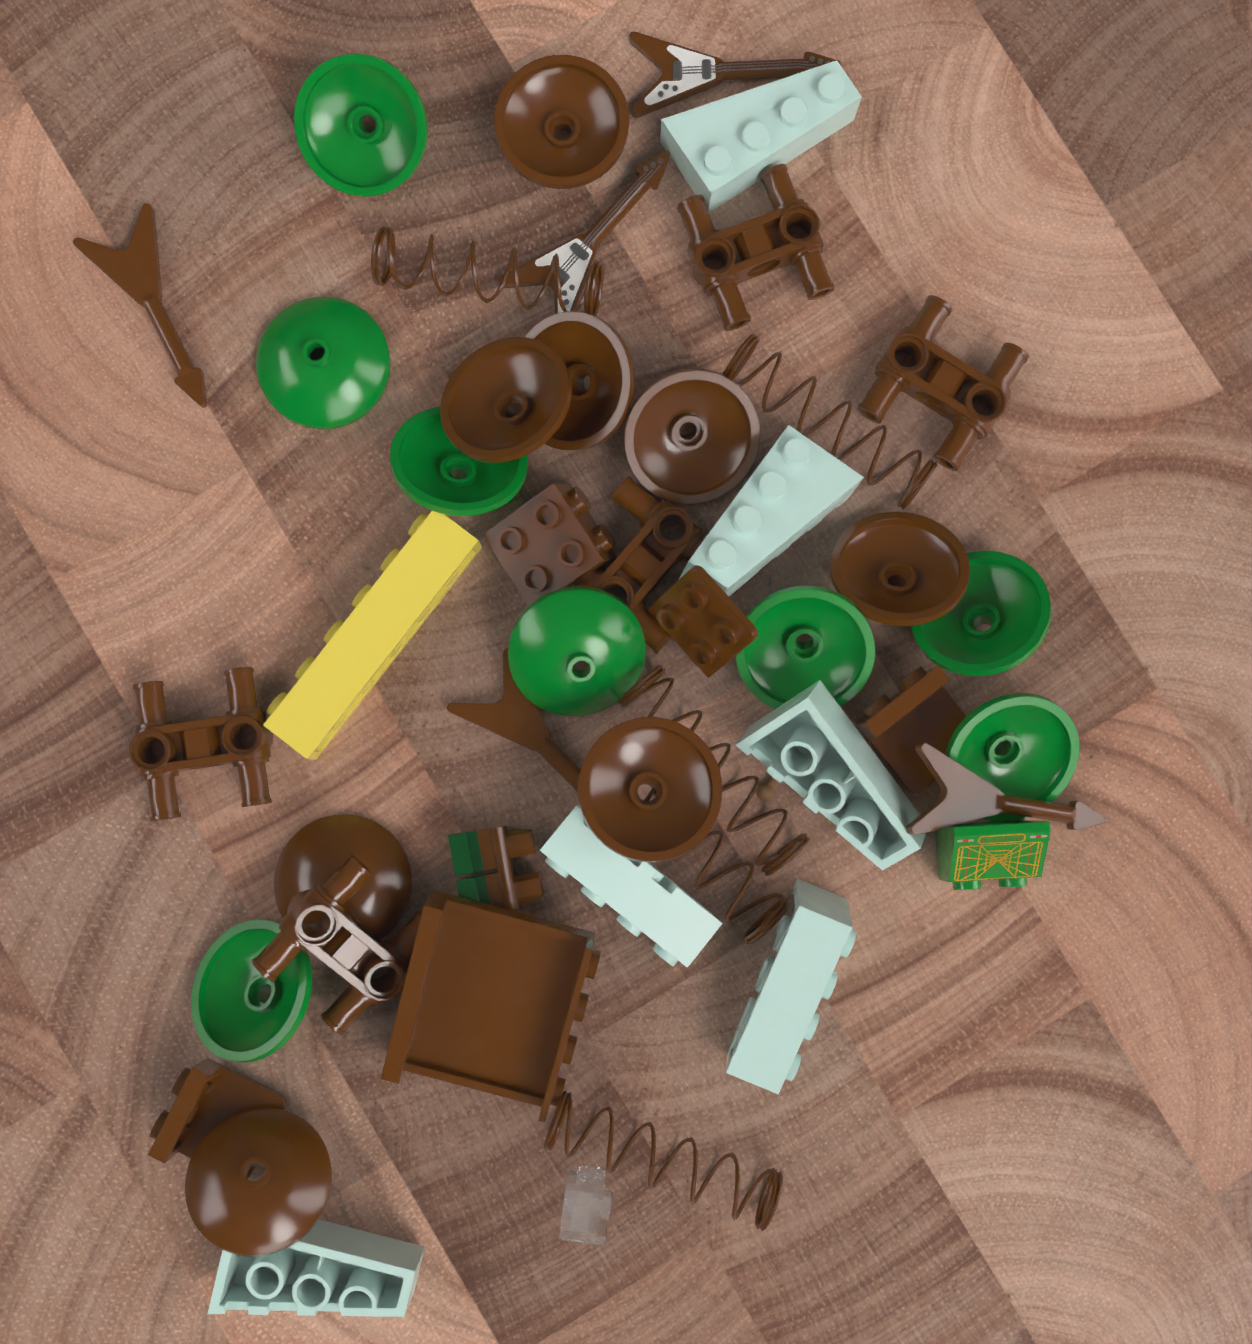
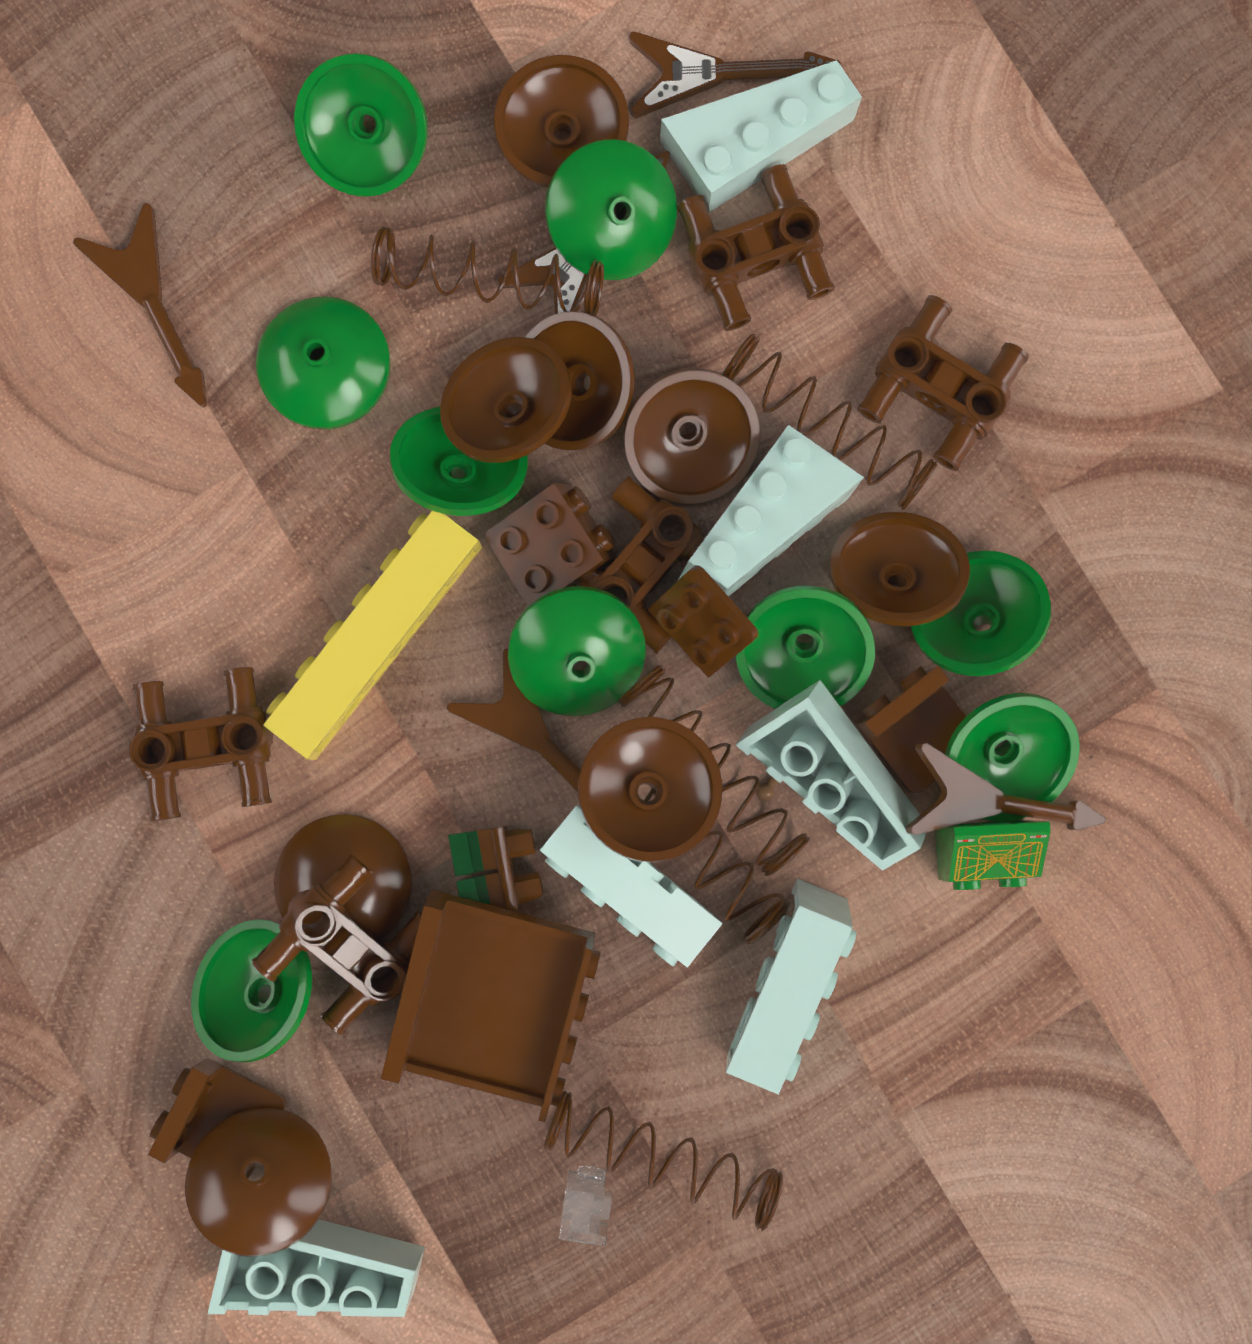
(583, 204): none -> green dish

